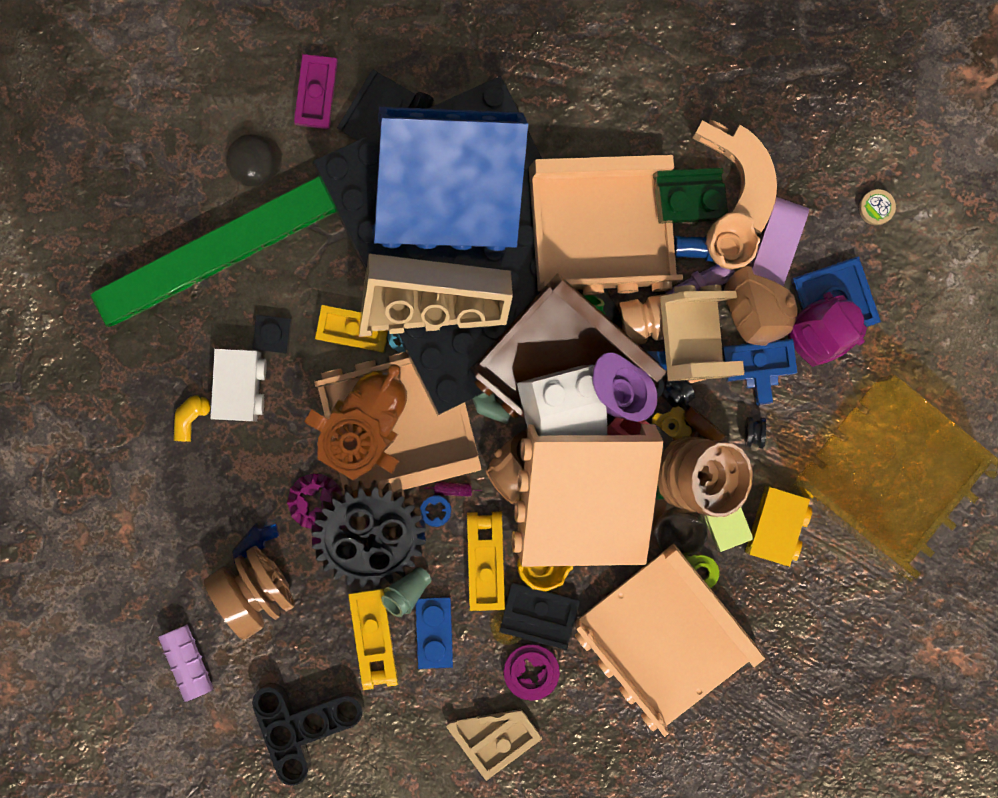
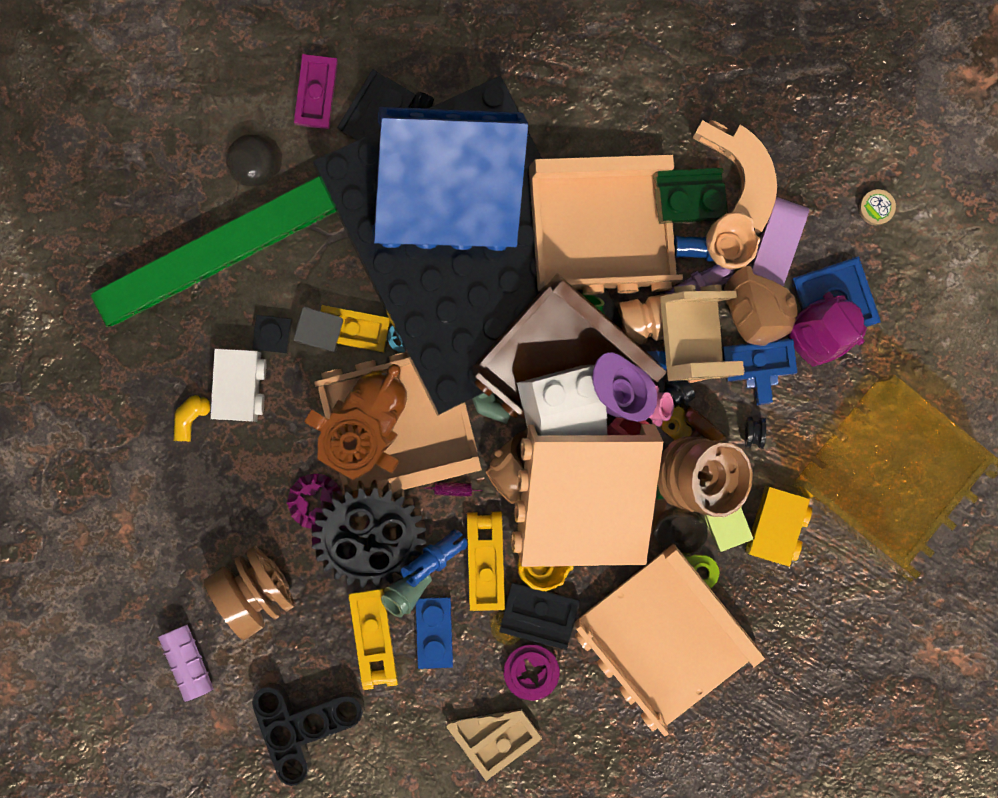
(255, 536): clear blue bar -> none
(318, 329): none -> dark grey panel
(431, 295): tan wedge -> none
(434, 558): none -> blue pin
(437, 521): blue bush -> none
(663, 409): none -> bright pink plate

